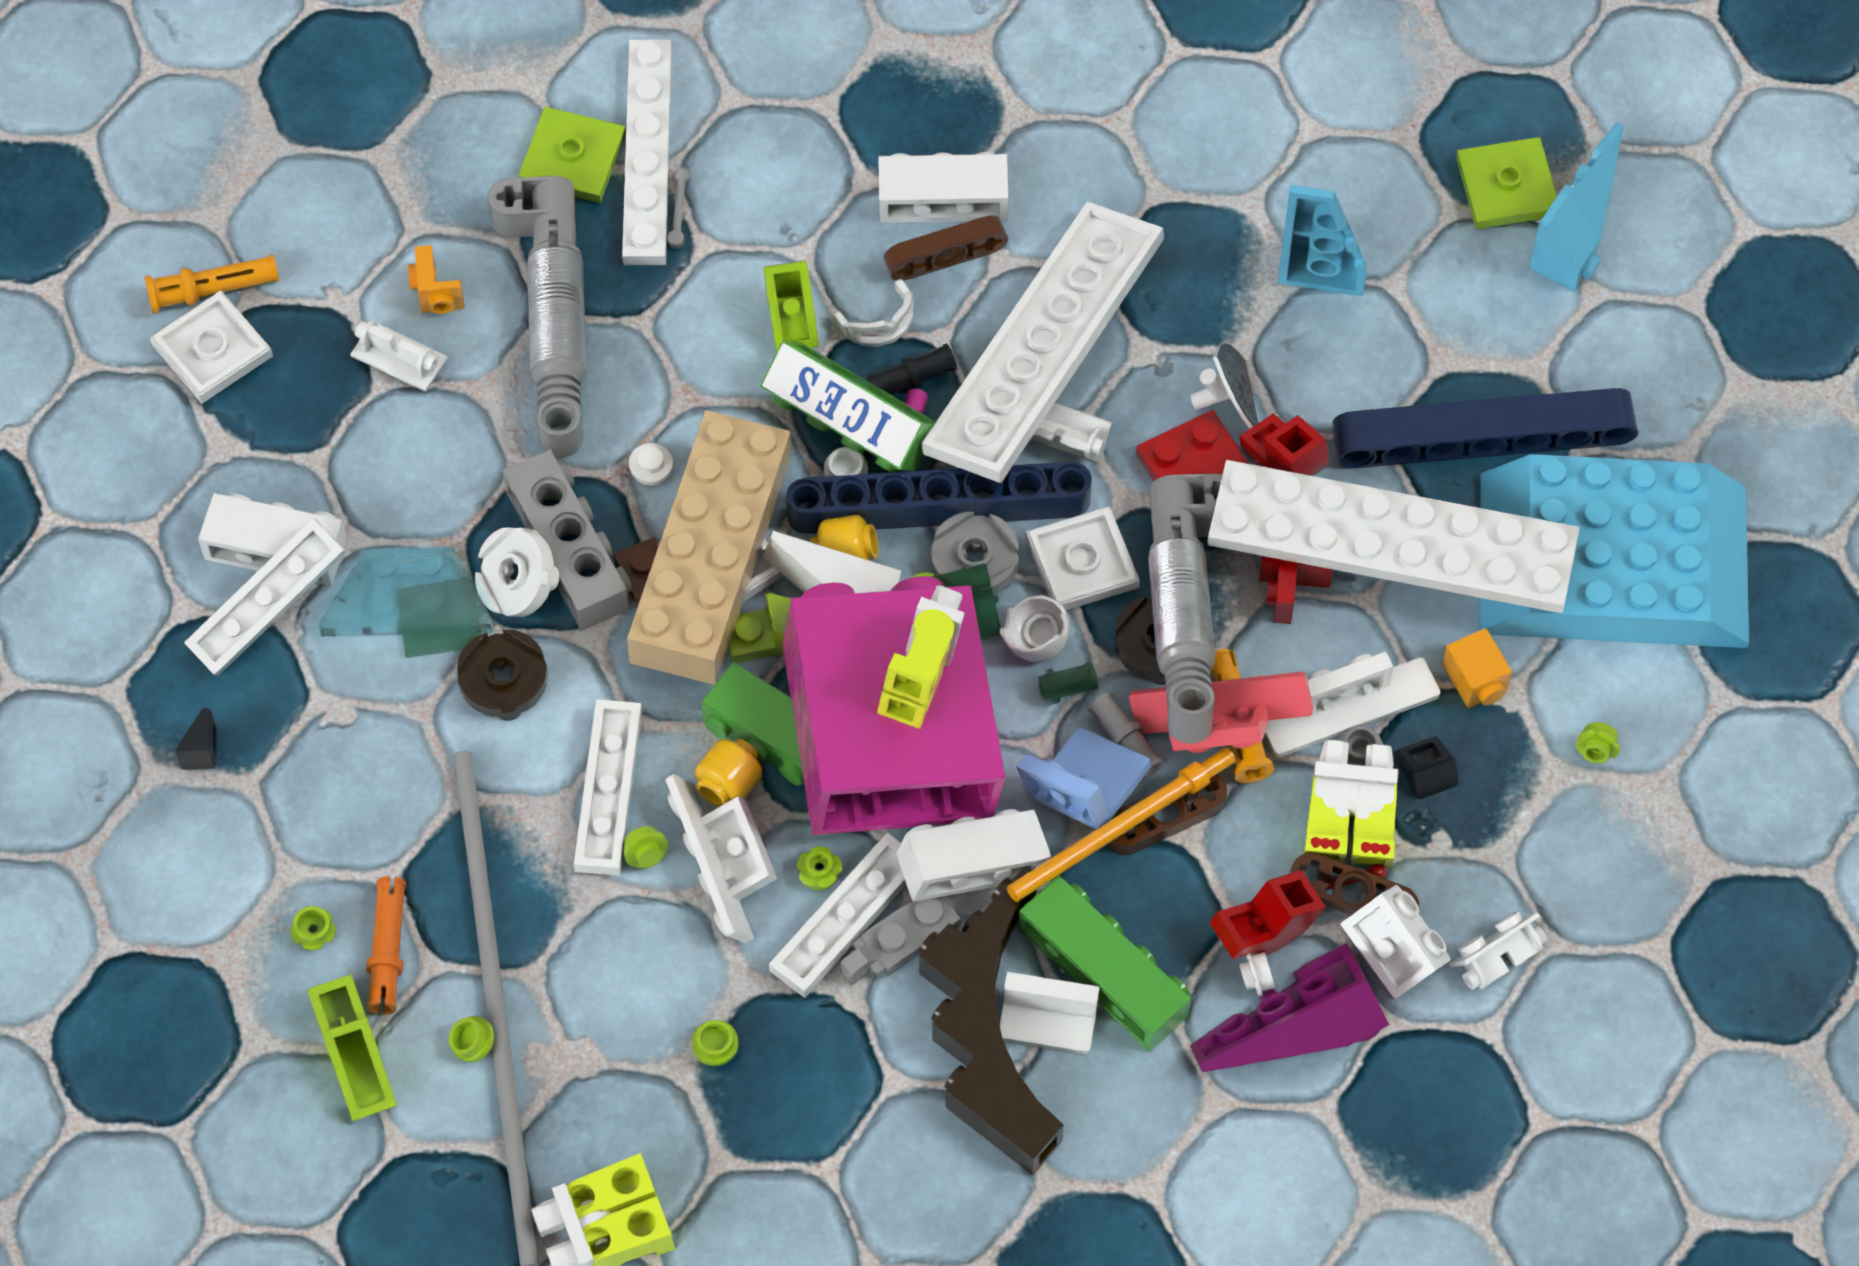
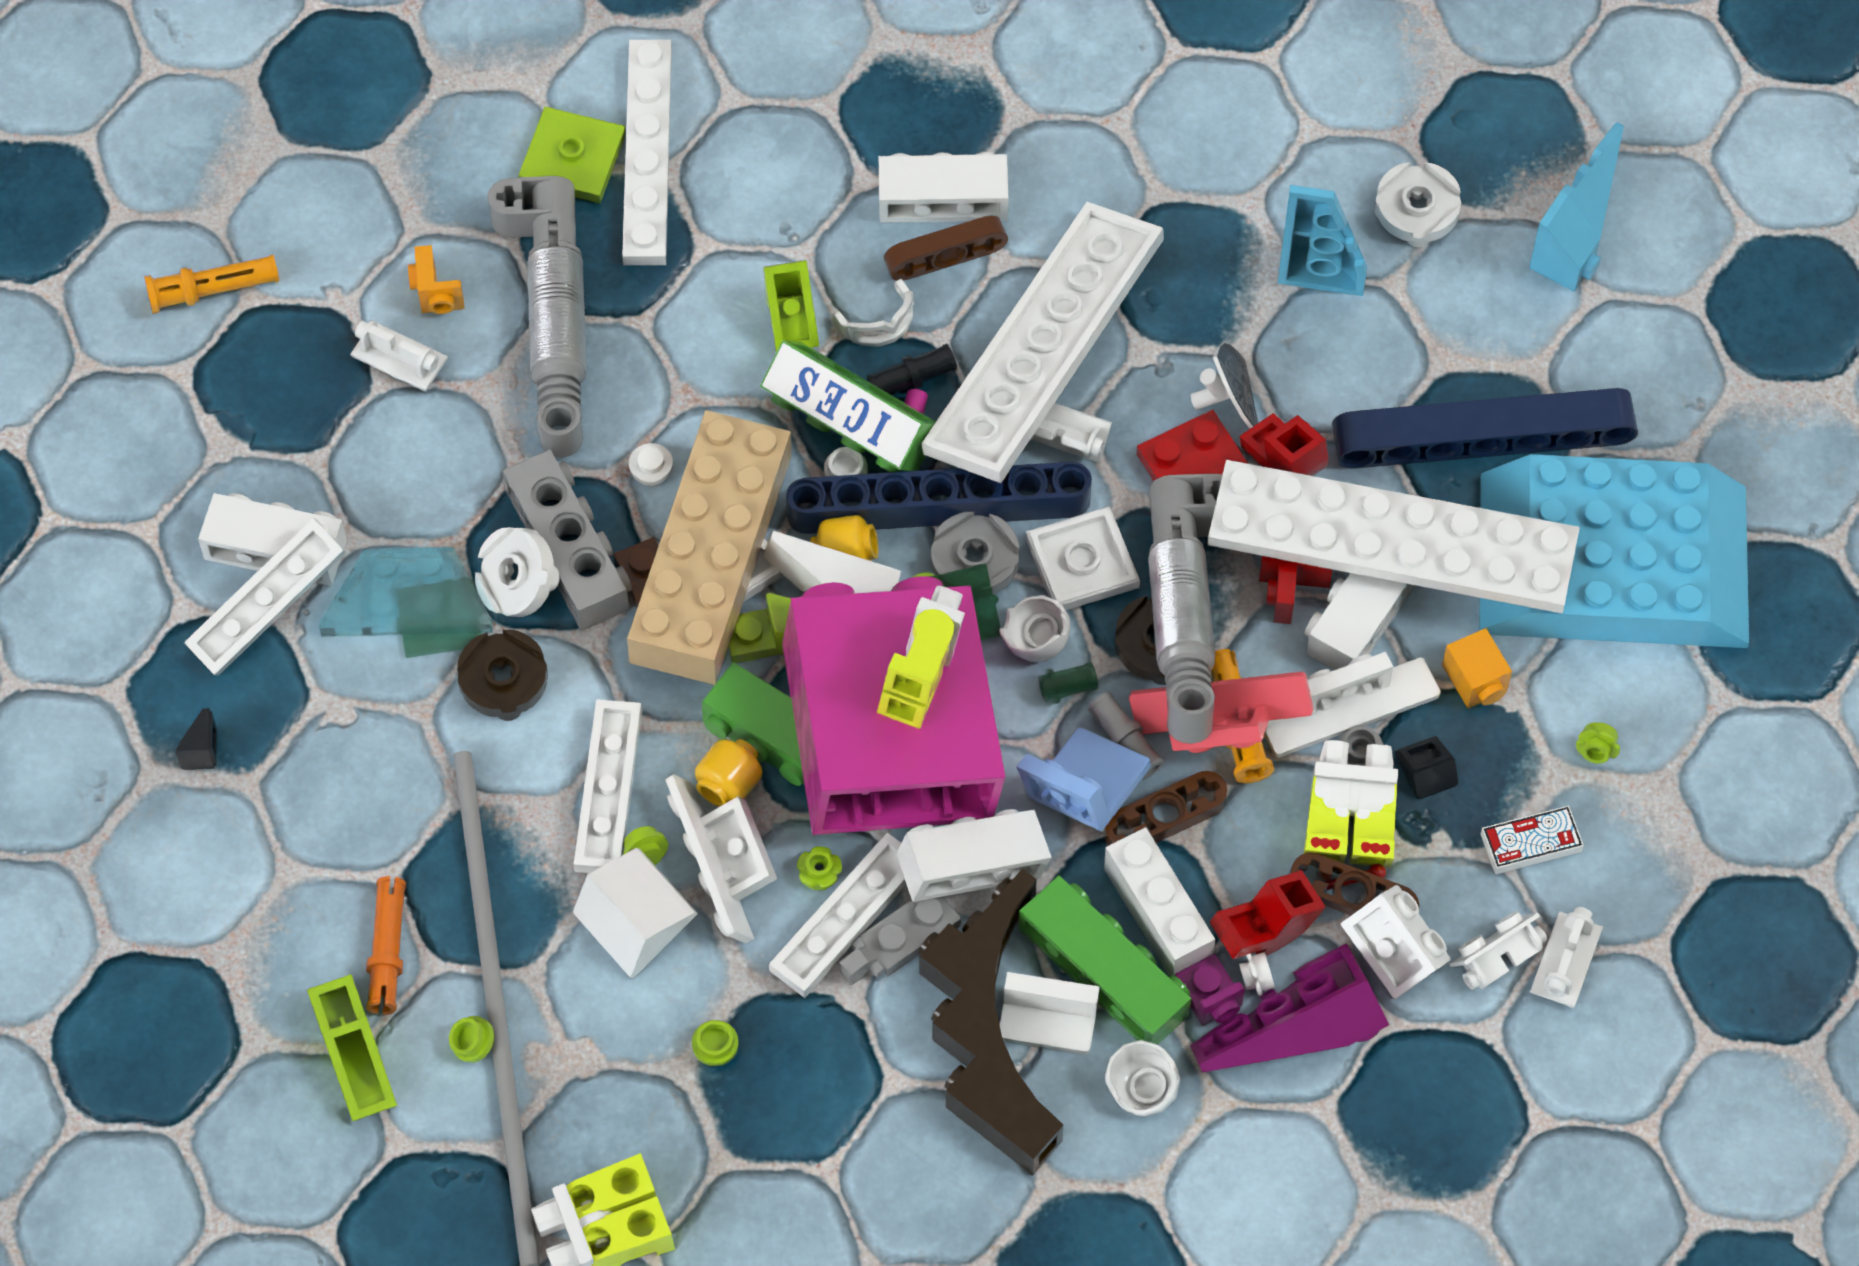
(211, 346): white plate -> none
(310, 917): lime plate -> none
(632, 910): none -> white slope
(675, 237): light grey hinge -> none
(1142, 1078): none -> white hair
(1158, 902): none -> white brick
(1190, 779): light orange bar -> none
(1212, 991): none -> magenta bracket
(1354, 618): none -> white brick
(1414, 224): none -> white plate
(1506, 182): lime plate -> none
(1532, 840): none -> tile
(1567, 957): none -> white hinge

